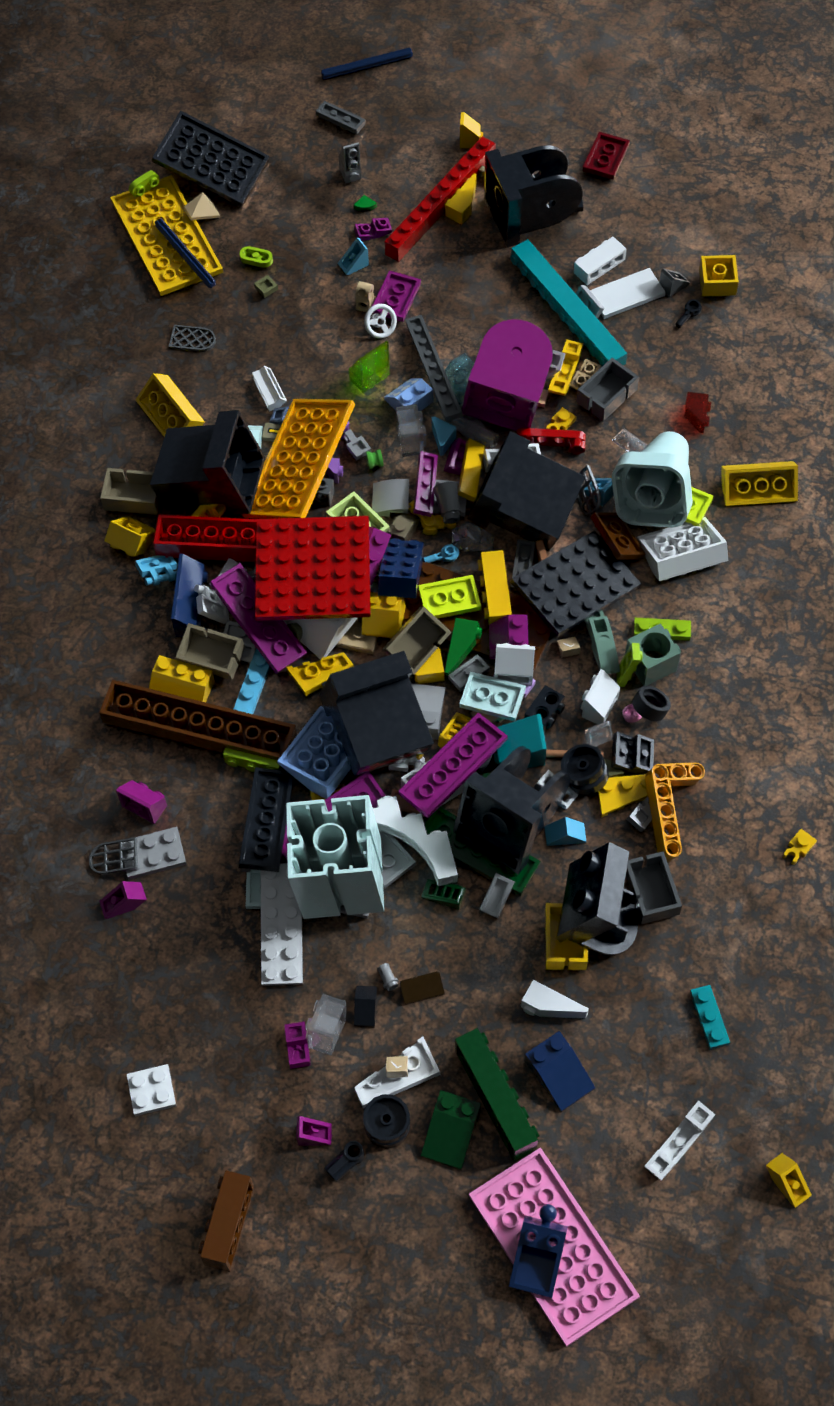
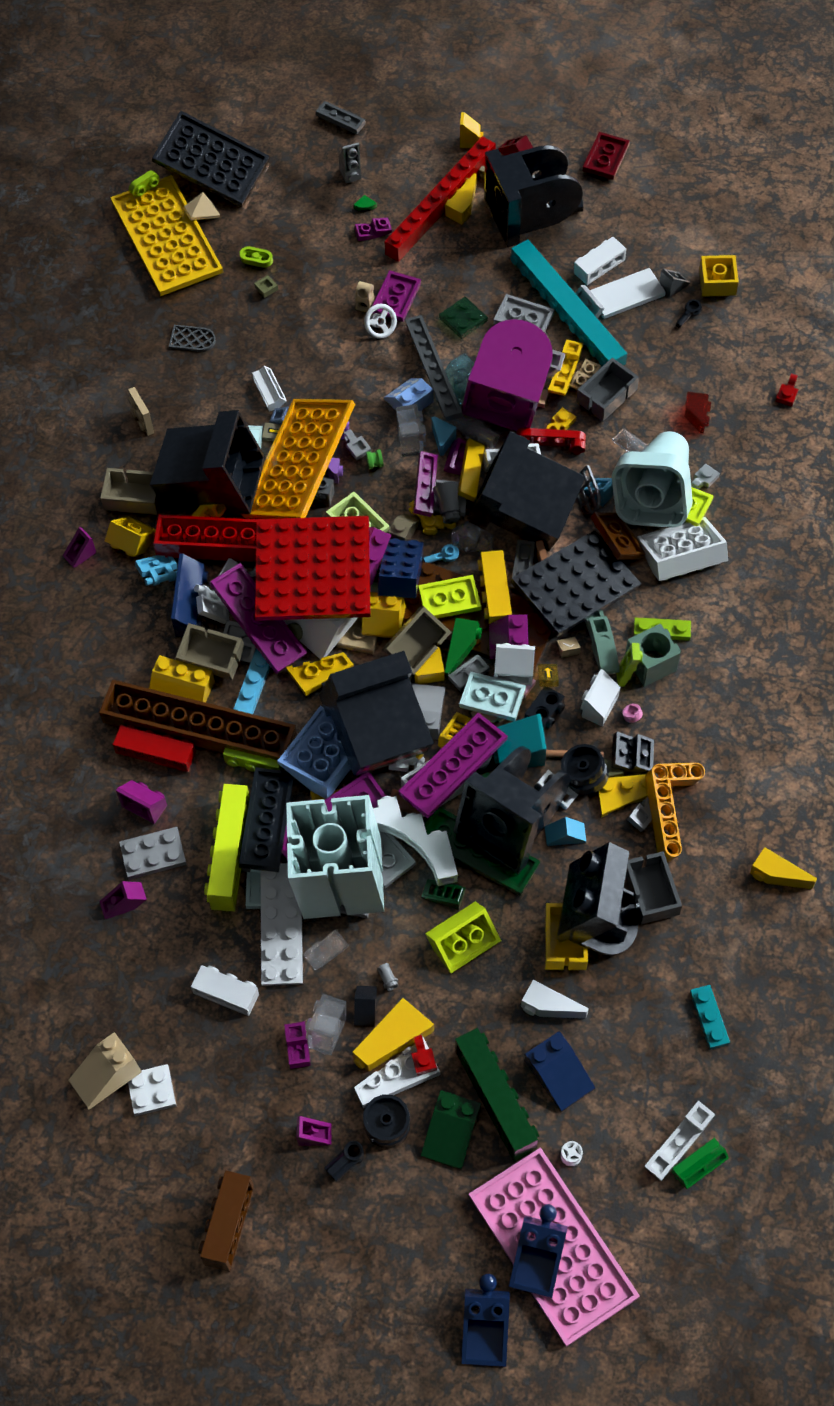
(79, 548): none -> magenta slope
(104, 1071): none -> tan slope
(121, 859): dark grey window -> none
(140, 411): none -> tan plate
(154, 748): none -> red brick
(167, 404): yellow slope -> none
(185, 253): dark blue axle -> none
(225, 854): none -> neon yellow brick
(225, 989): none -> white brick
(326, 950): none -> clear slope
(354, 258): medium azure slope -> none
(366, 63): dark blue axle -> none
(371, 368): clear neon green slope -> none
(390, 496): light grey slope -> none
(392, 1035): none -> yellow slope
(397, 1066): tan slope -> none
(422, 987): dark brown slope -> none
(423, 1059): none -> red plate
(463, 317): none -> clear green plate
(463, 936): none -> neon yellow slope
(485, 1327): none -> dark blue slope
(496, 895): light grey tile -> none
(515, 145): none -> dark red slope
(521, 309): none -> light grey plate
(548, 675): none -> clear yellow tile
(573, 1149): none -> white wheel
(598, 734): clear slope -> none
(647, 710): black tyre -> none
(700, 1163): none -> green piece
(705, 476): none -> light grey plate
(760, 483): yellow slope -> none
(778, 871): none -> yellow slope
(787, 393): none -> red plate
(789, 1179): yellow slope -> none
(800, 844): yellow plate -> none

